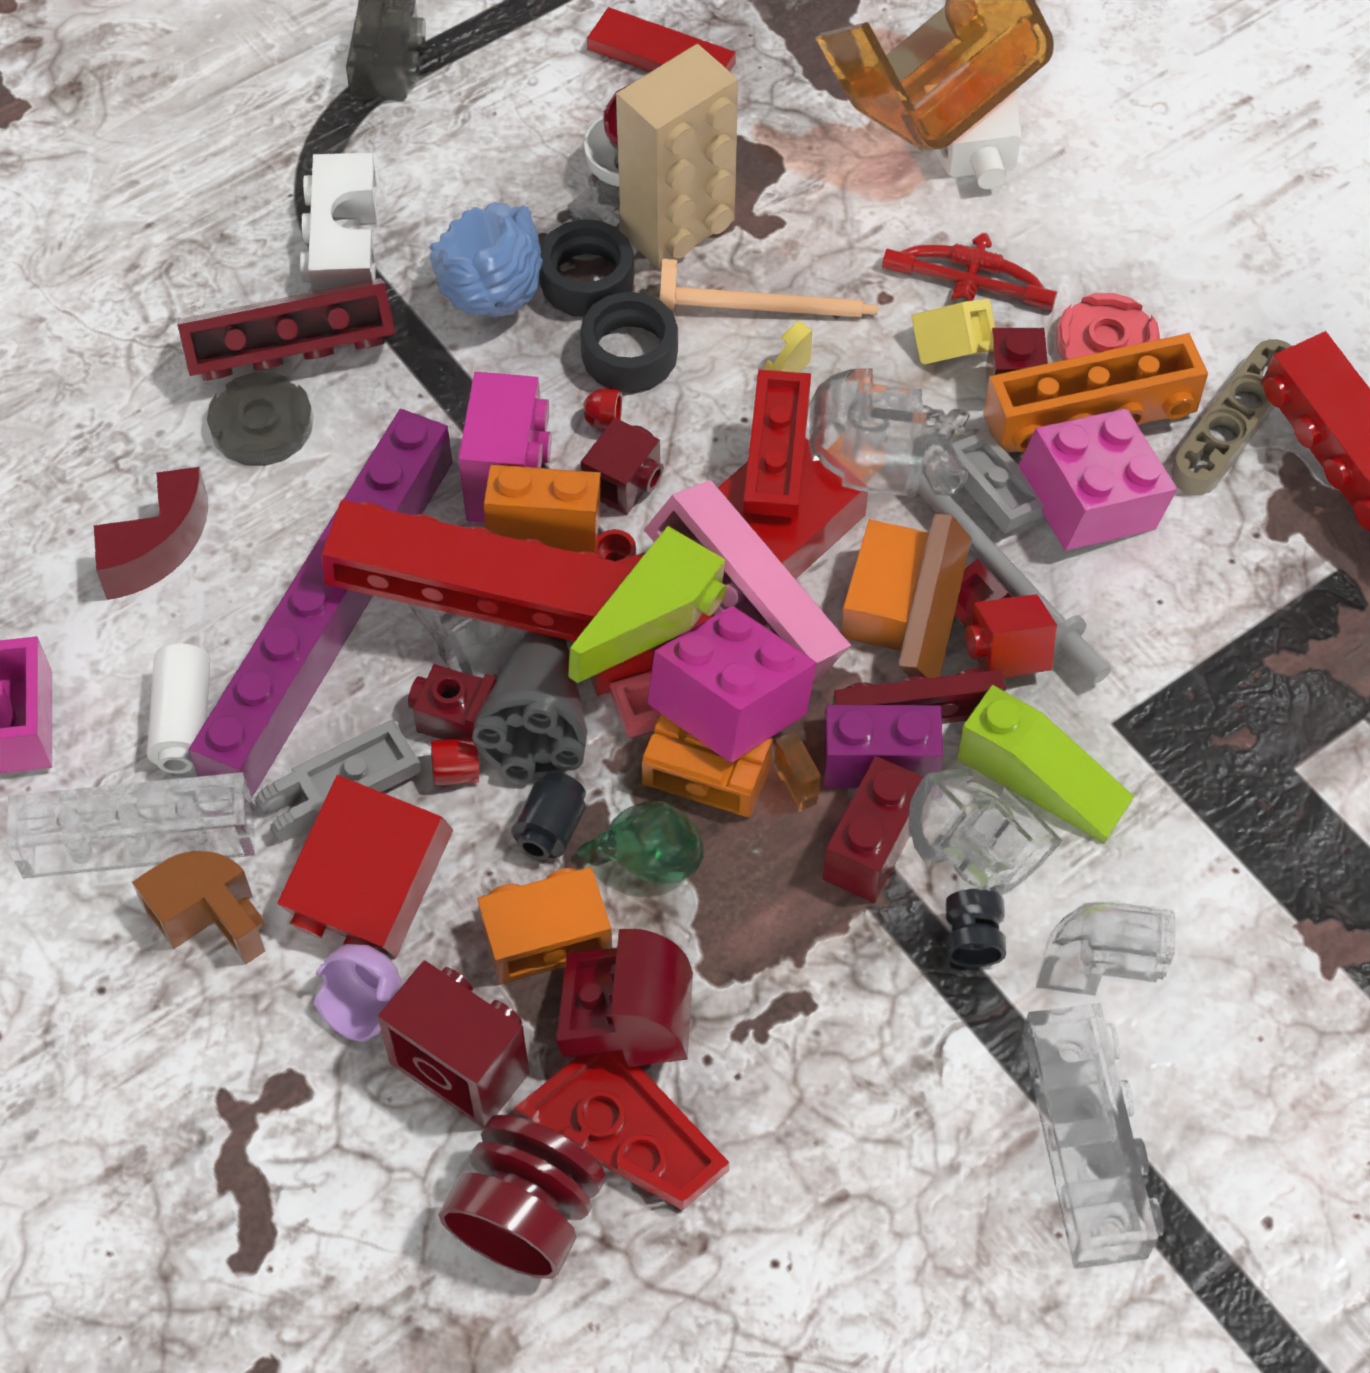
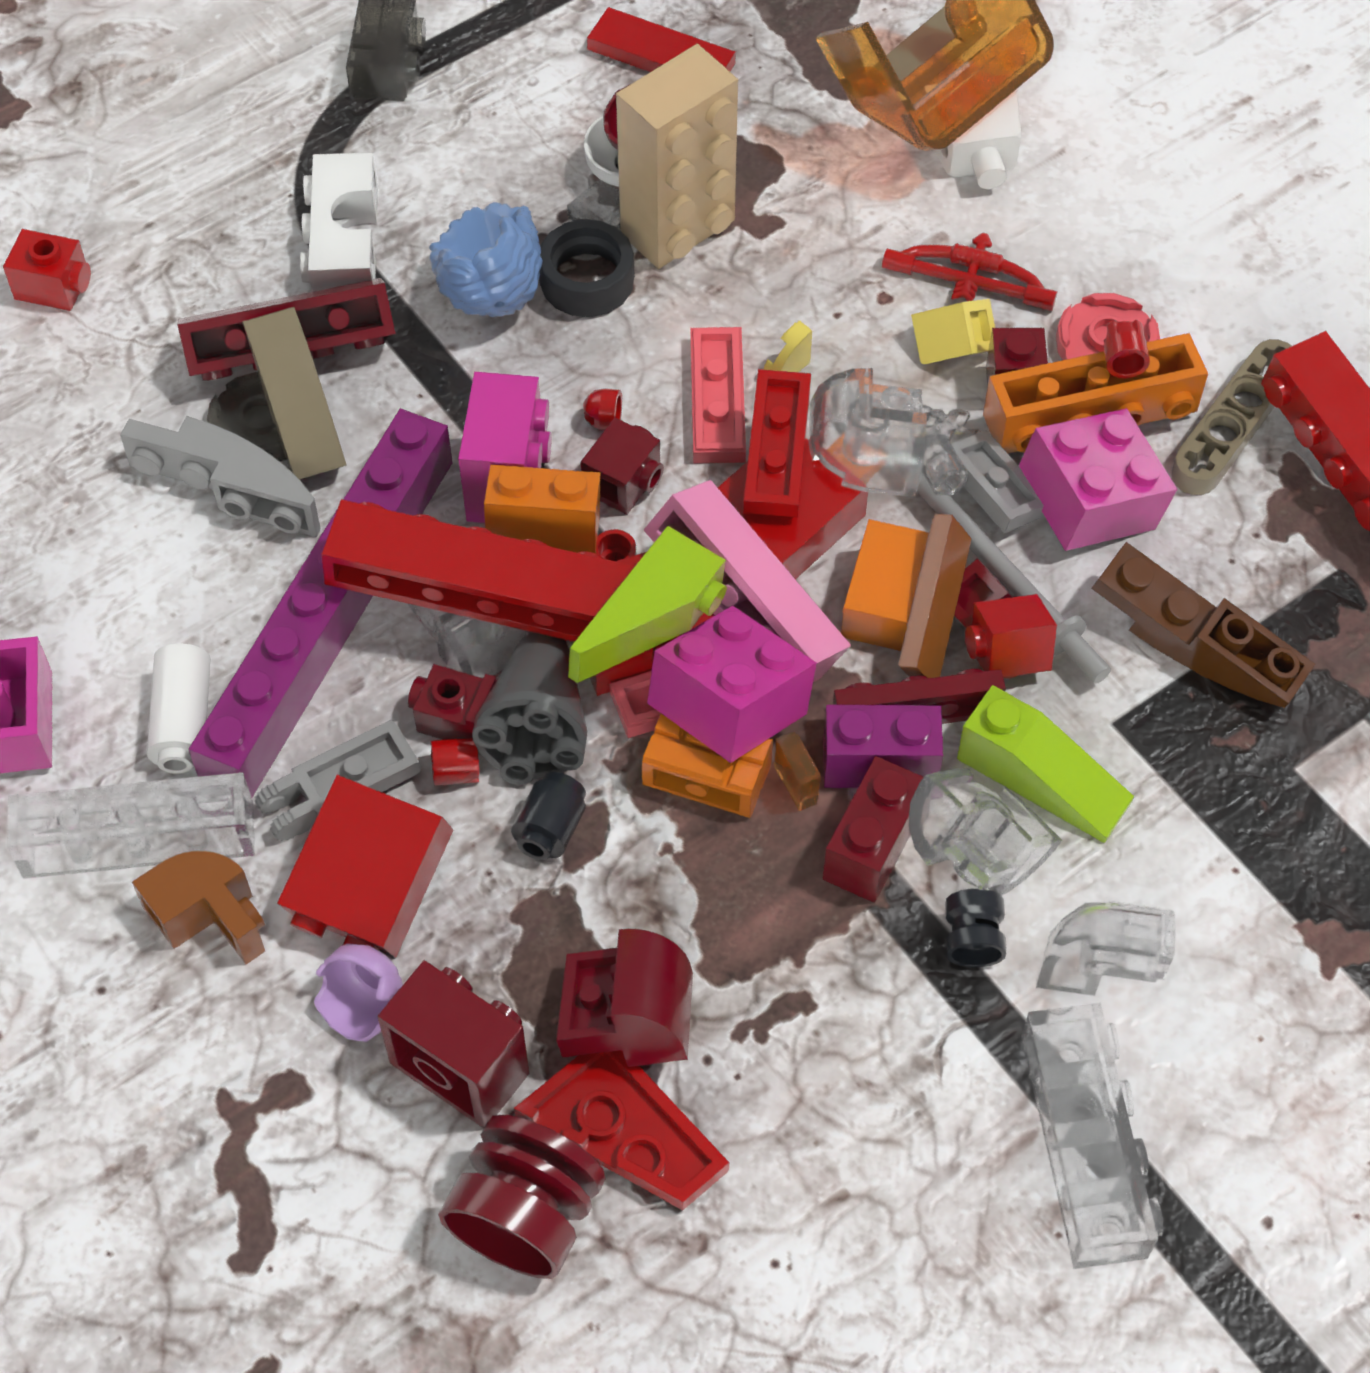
(47, 269): none -> red brick
(147, 550): dark red brick -> none
(242, 475): none -> light grey slope
(294, 393): none -> dark tan slope
(542, 922): orange brick -> none
(629, 310): black tyre -> none
(649, 842): clear green hat -> none
(674, 295): light nougat piece -> none
(717, 395): none -> coral tile
(1126, 349): none -> red hose
(1206, 638): none -> reddish brown slope

